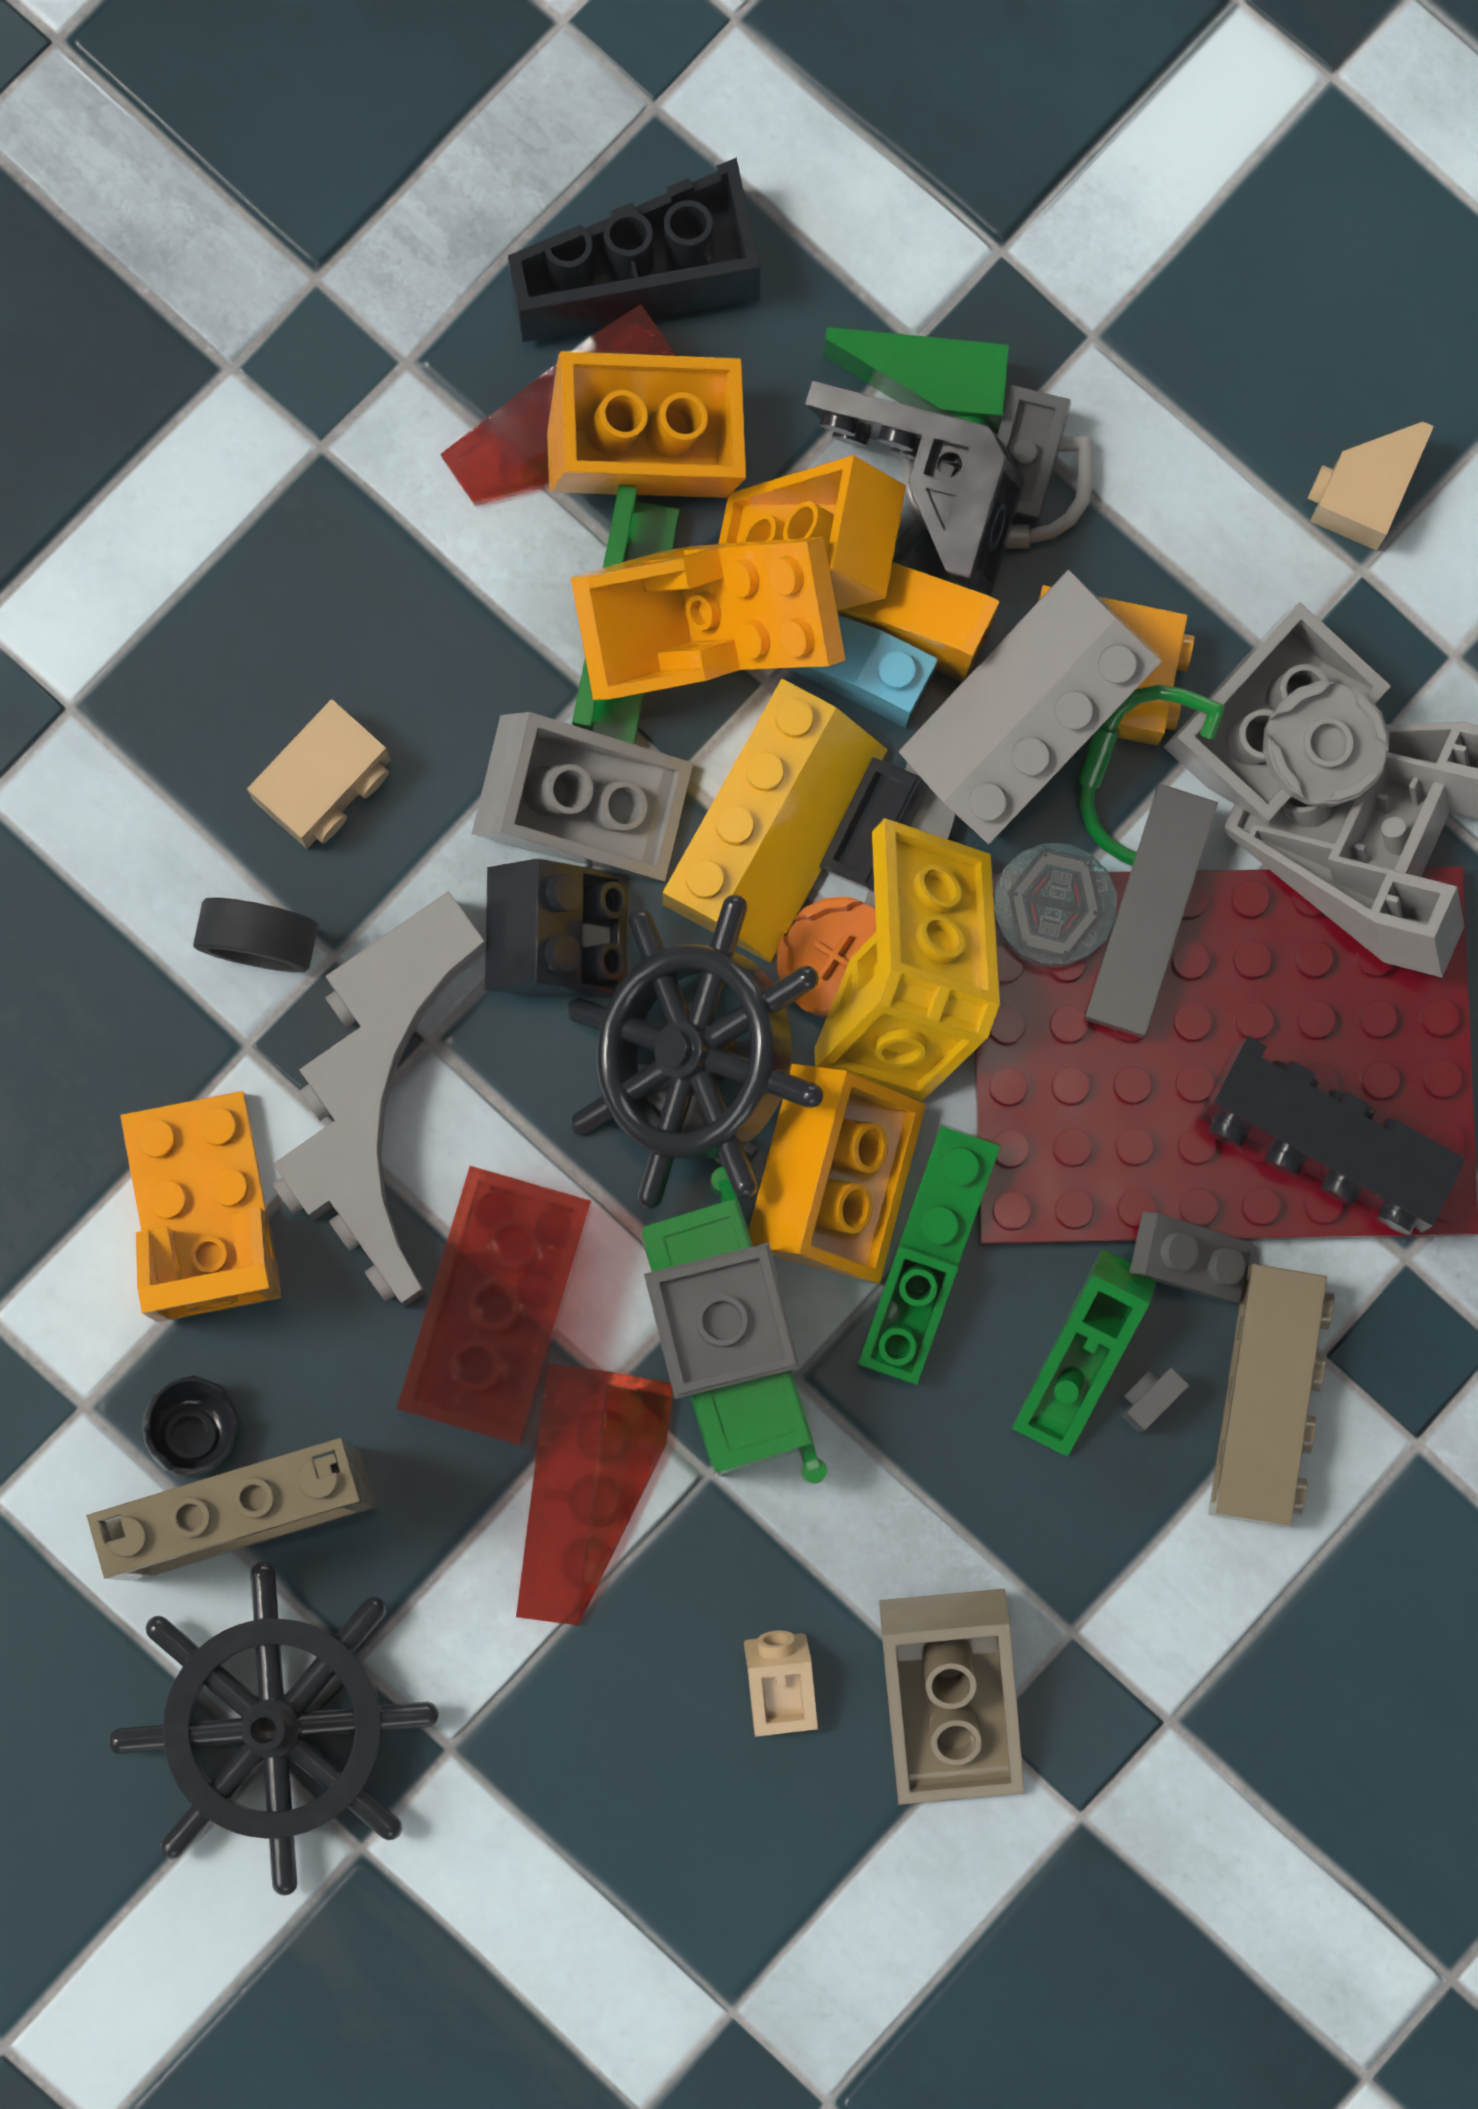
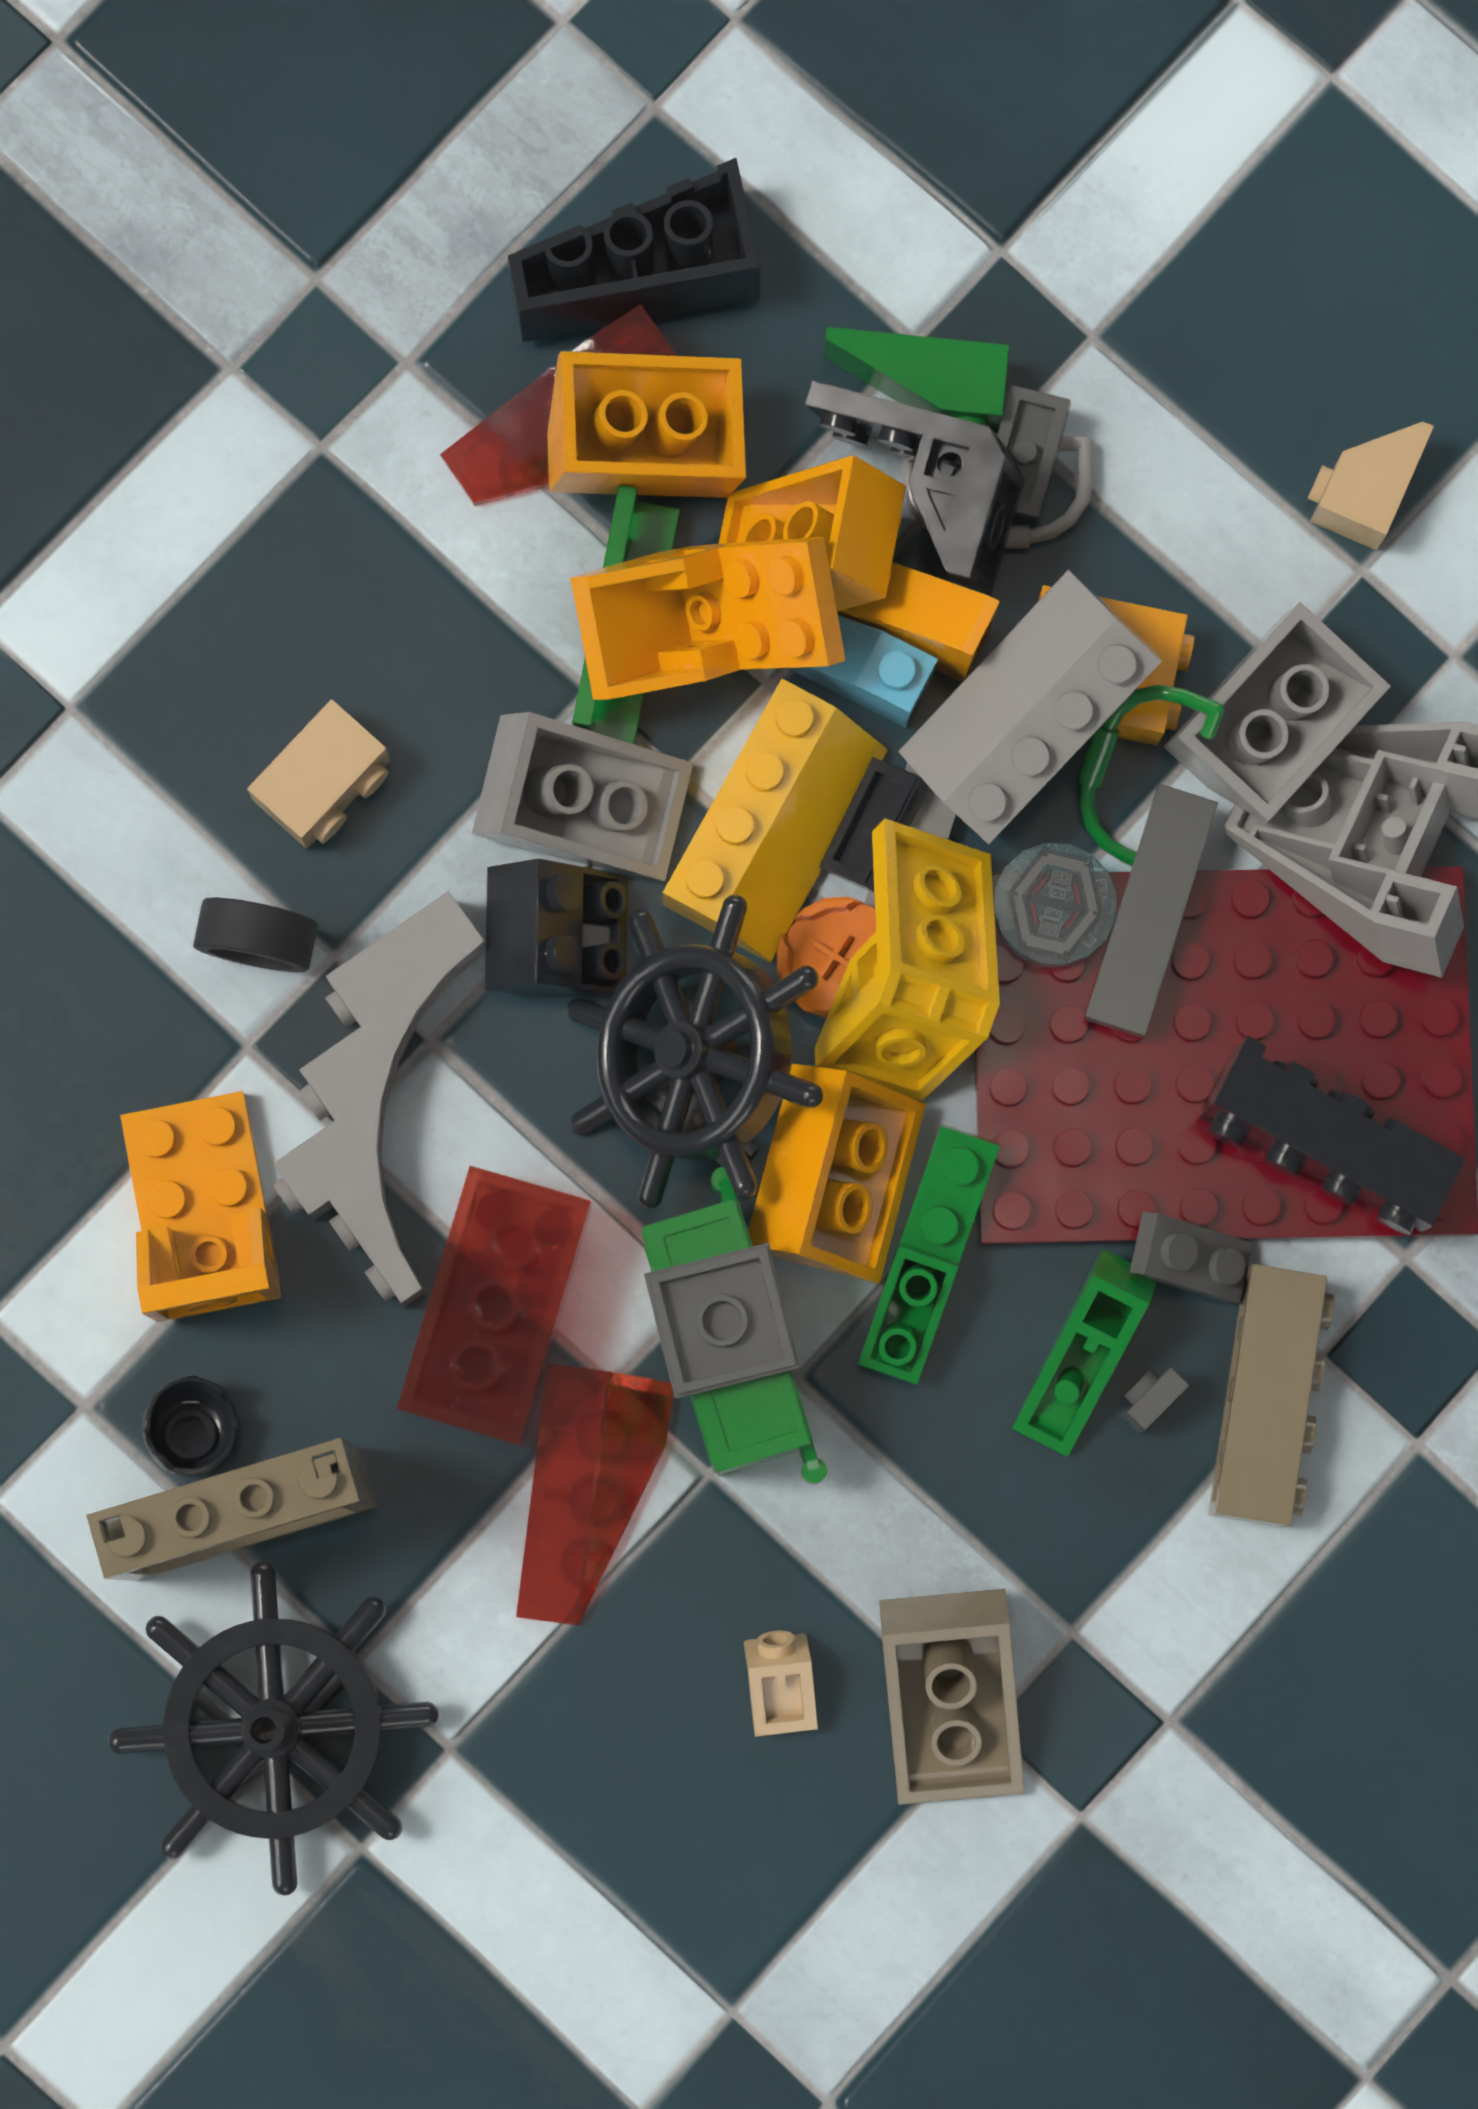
(1325, 744): light grey tile -> none

